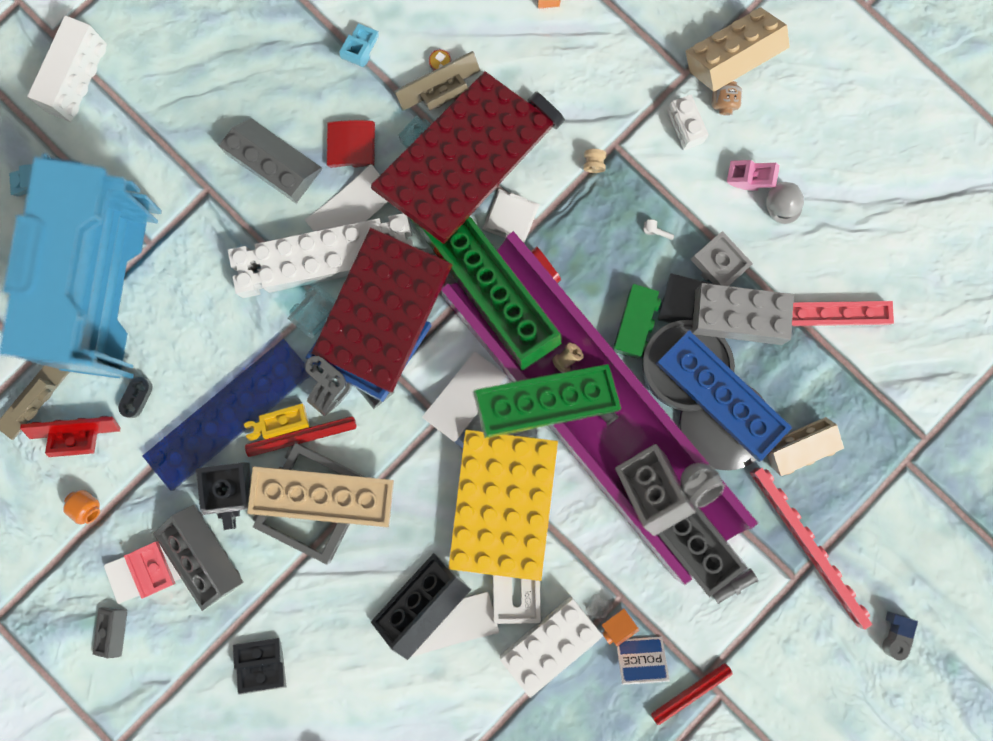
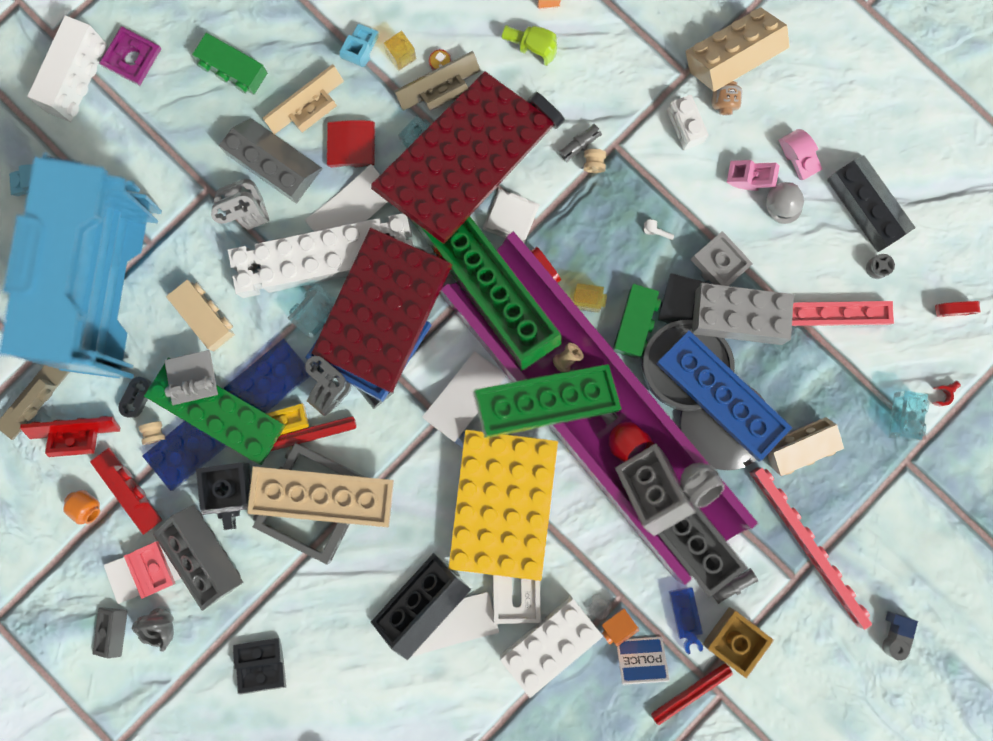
(124, 43): none -> magenta piece
(126, 490): none -> red bracket
(151, 432): none -> tan wheel
(155, 628): none -> dark grey hair
(190, 377): none -> light grey hinge
(201, 314): none -> tan brick
(223, 418): none -> green plate
(229, 64): none -> green brick
(243, 206): none -> light grey piece
(307, 103): none -> tan bracket
(400, 50): none -> clear yellow brick
(536, 39): none -> lime piece
(580, 143): none -> dark grey pin
(589, 297): none -> clear yellow brick
(625, 438): none -> red helmet
(686, 617): none -> clear blue plate
(738, 642): none -> pearl gold brick
(801, 149): none -> bright pink brick
(870, 203): none -> black slope
(885, 266): none -> dark grey wheel
(908, 415): none -> clear light blue brick
(949, 392): none -> red piece
(958, 309): none -> red beam

